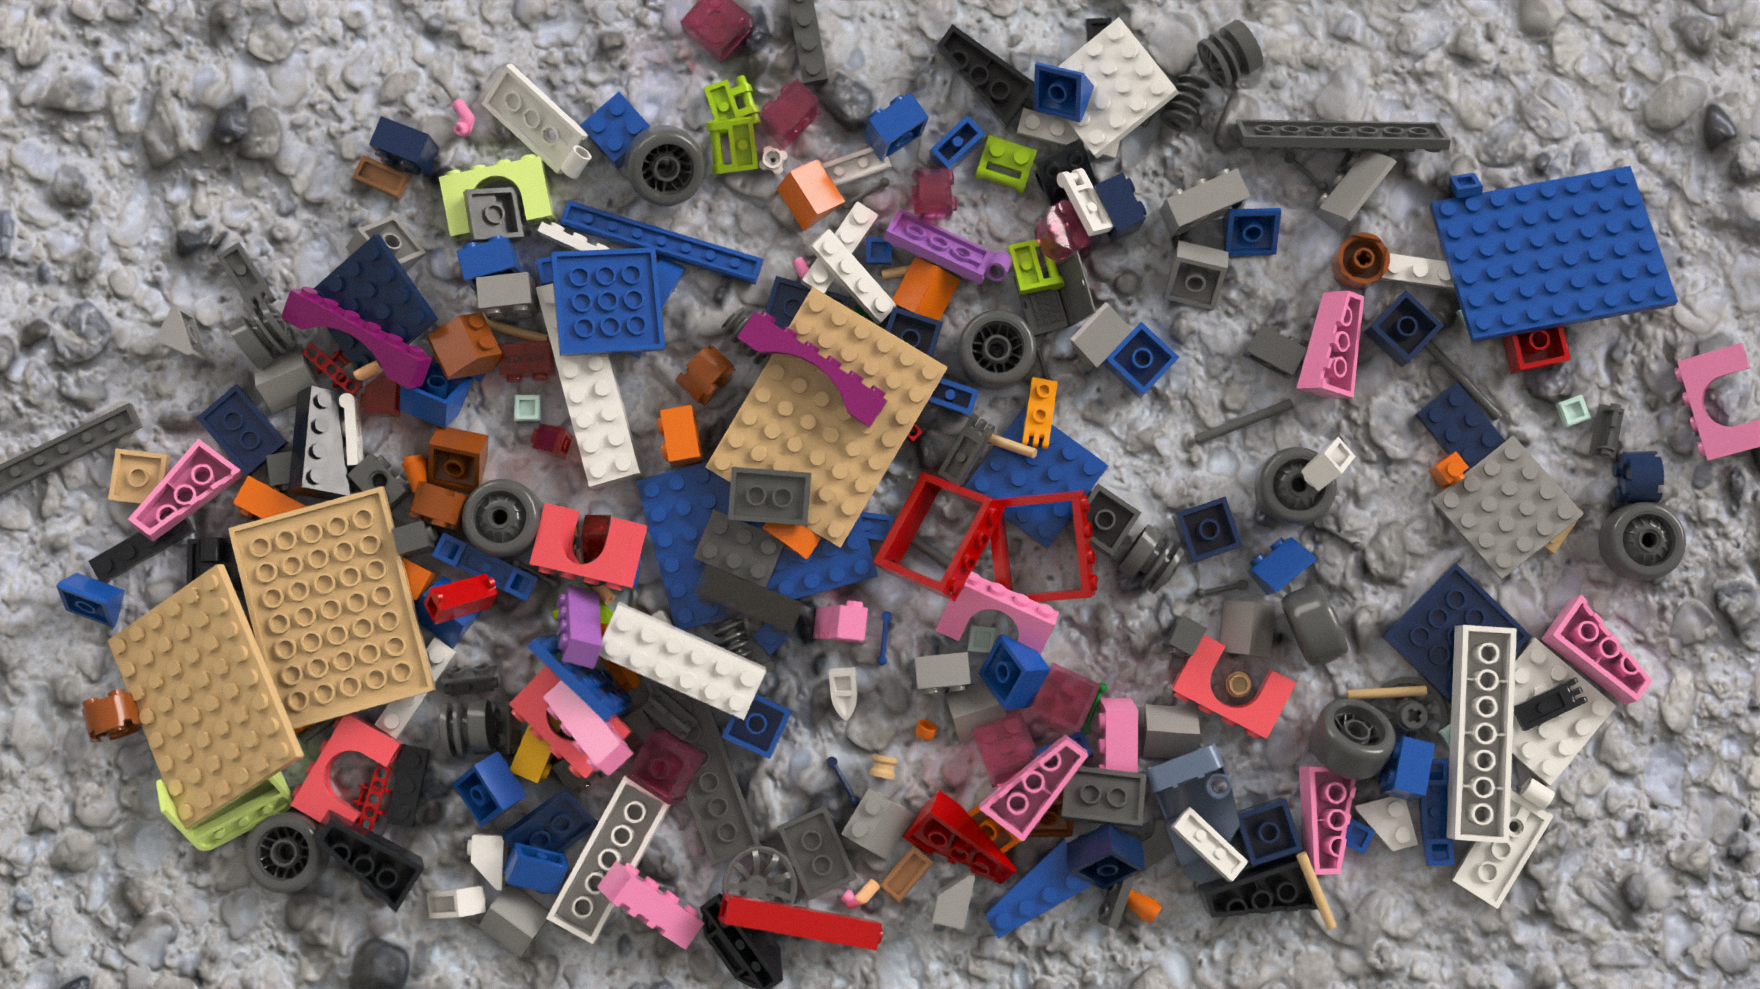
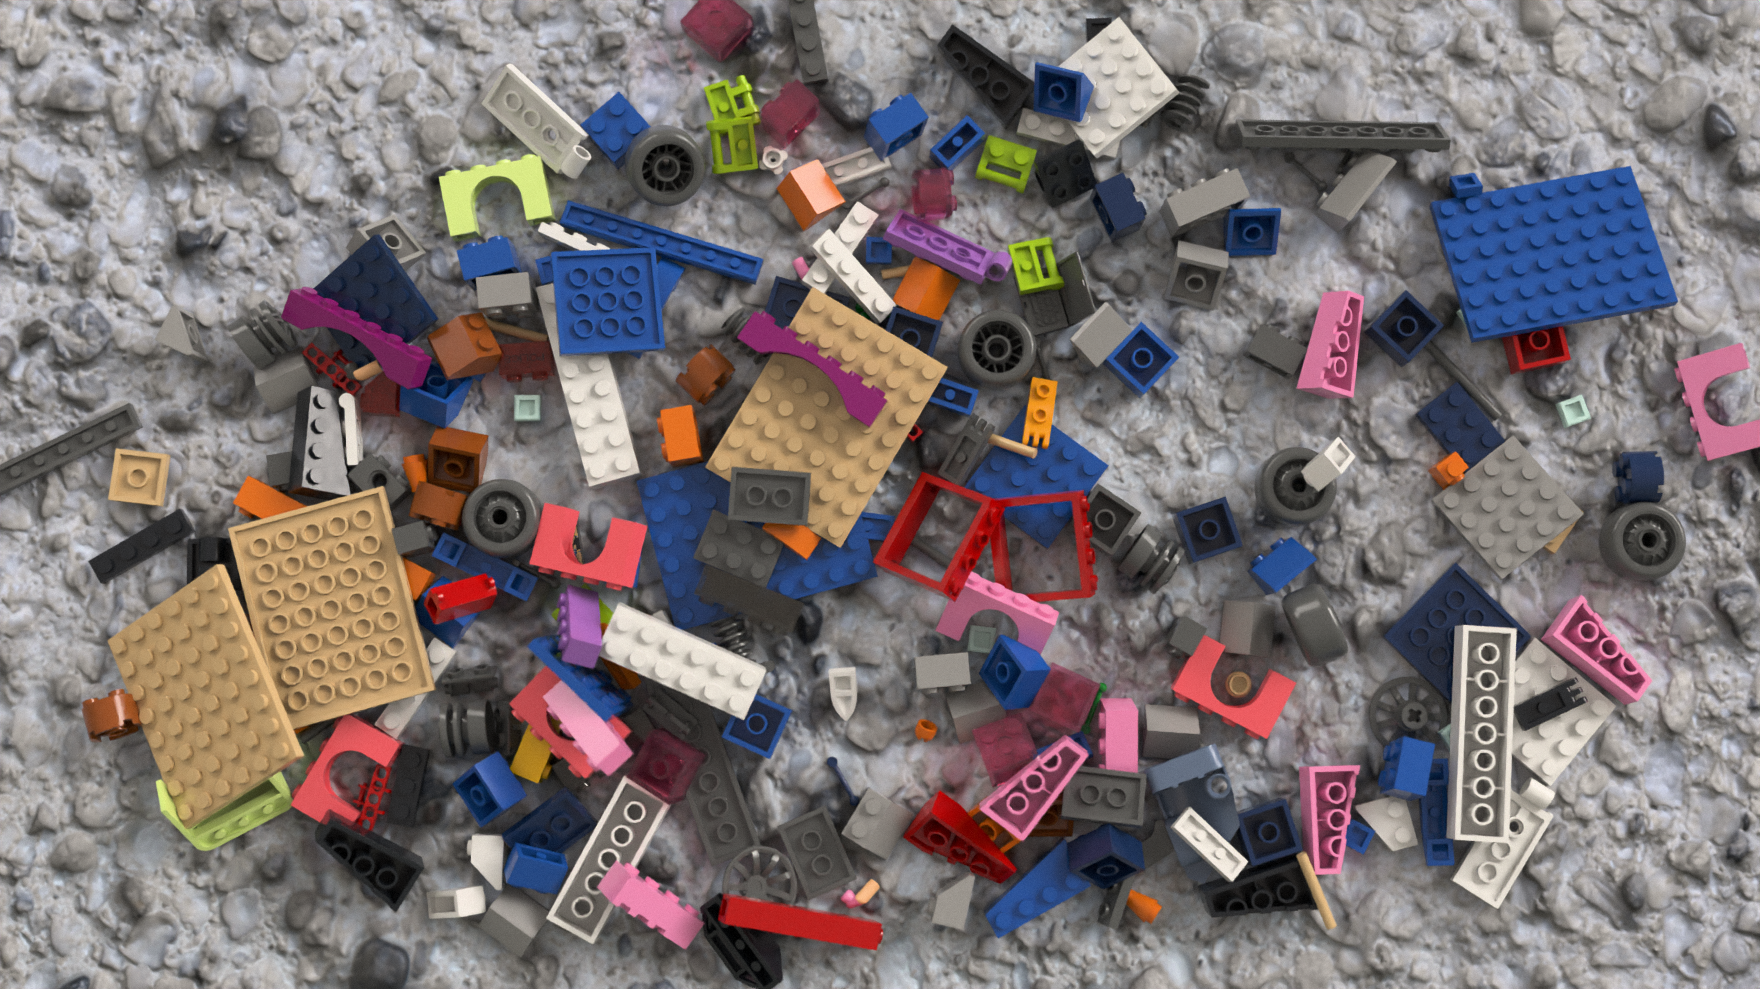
(91, 598): blue slope -> none
(185, 489): bright pink wedge -> none
(242, 430): dark blue plate -> none
(245, 275): dark grey hinge -> none
(267, 858): dark grey wheel -> none
(381, 177): medium nougat tile -> none
(404, 146): dark blue brick -> none
(466, 118): bright pink arm -> none
(494, 213): plate -> none
(551, 440): clear red slope -> none
(594, 535): clear red slope -> none
(604, 593): light nougat arm -> none
(769, 639): blue plate -> none
(841, 622): bright pink wedge -> none
(883, 766): tan wheel -> none
(886, 617): blue hinge -> none
(906, 873): medium nougat tile -> none
(1061, 232): clear pink brick -> none
(1085, 201): white plate -> none
(1230, 53): dark grey wheel -> none
(1241, 585): dark grey hinge -> none
(1243, 421): dark grey bar -> none
(1352, 739): dark grey wheel -> none
(1356, 546): dark grey hinge -> none
(1372, 253): dark orange brick -> none
(1392, 692): tan bar -> none
(1418, 272): white plate -> none
(1606, 430): dark grey hinge -> none

